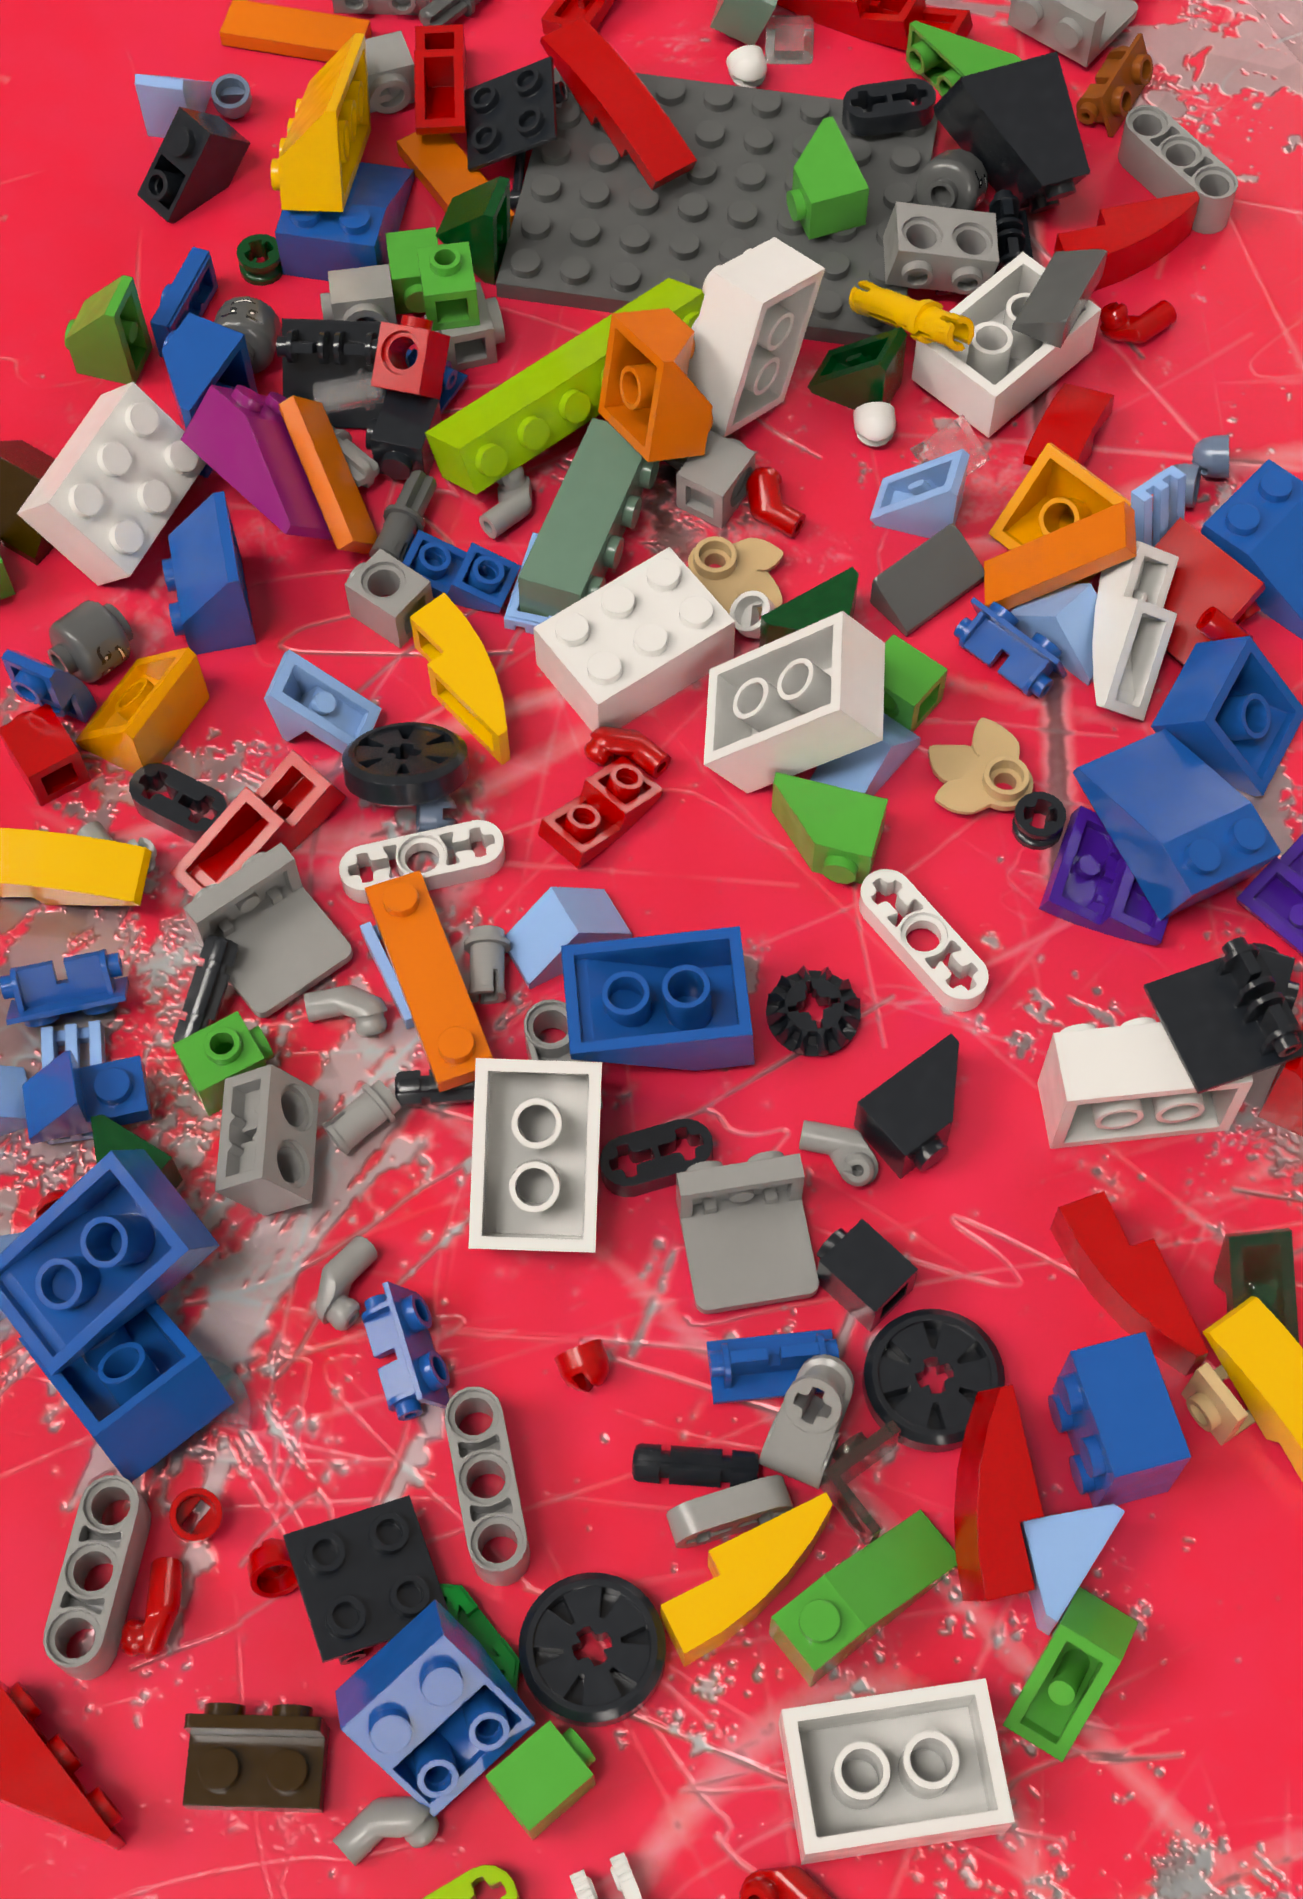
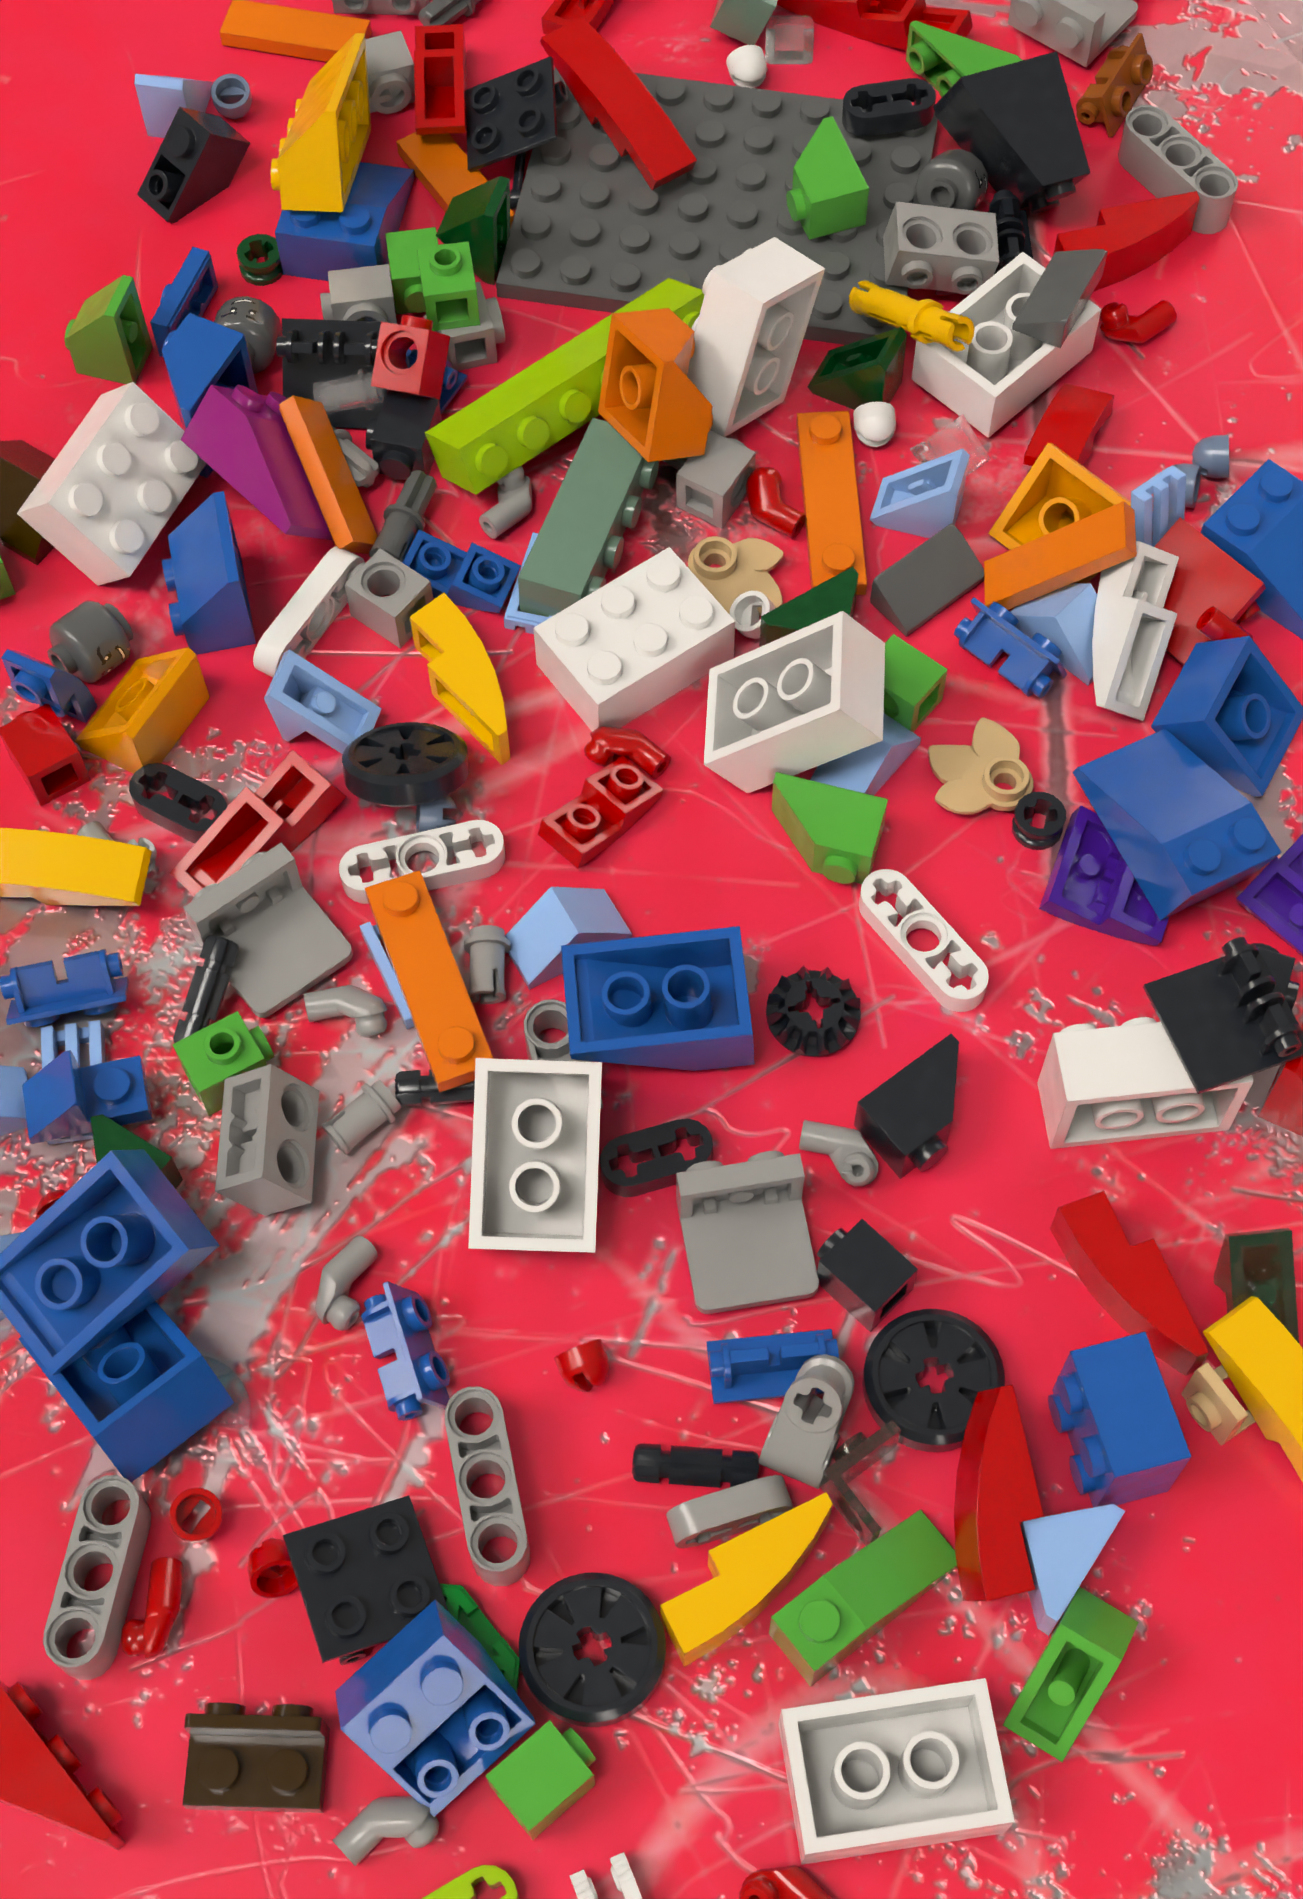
(307, 612): none -> white beam
(830, 496): none -> orange plate

